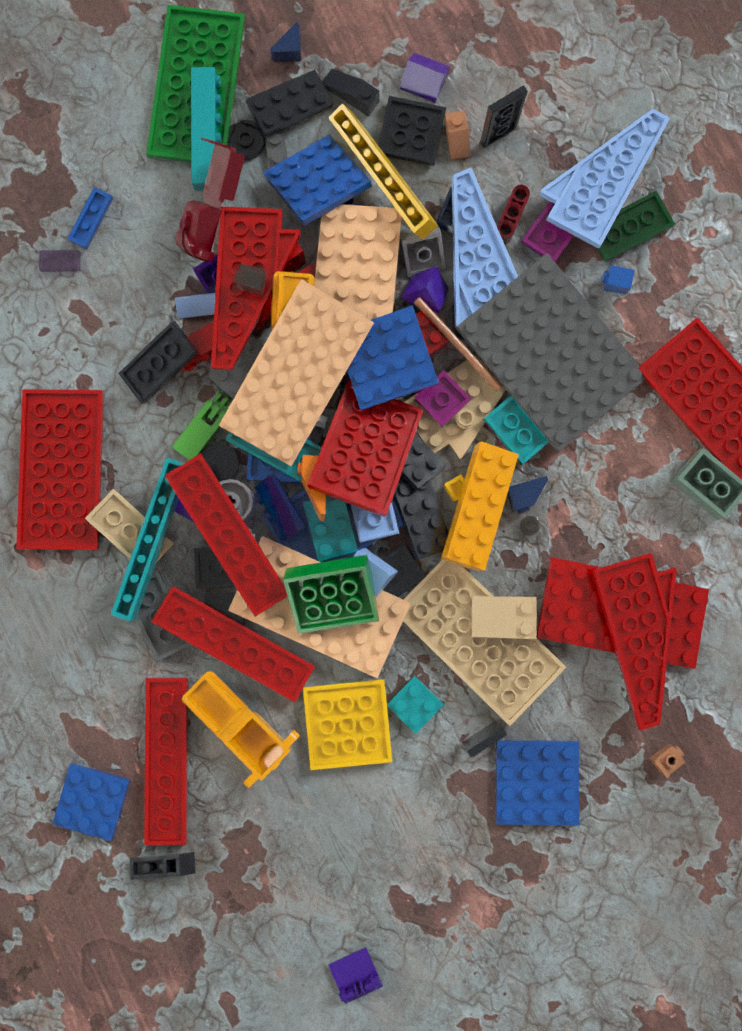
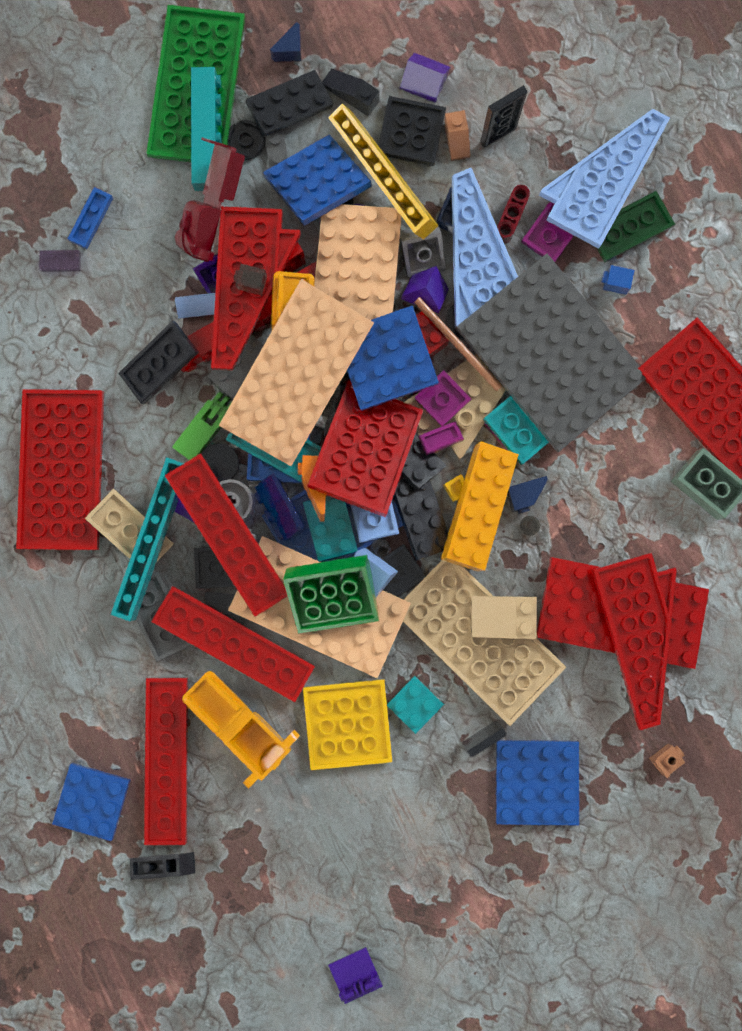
(441, 438): none -> magenta tile

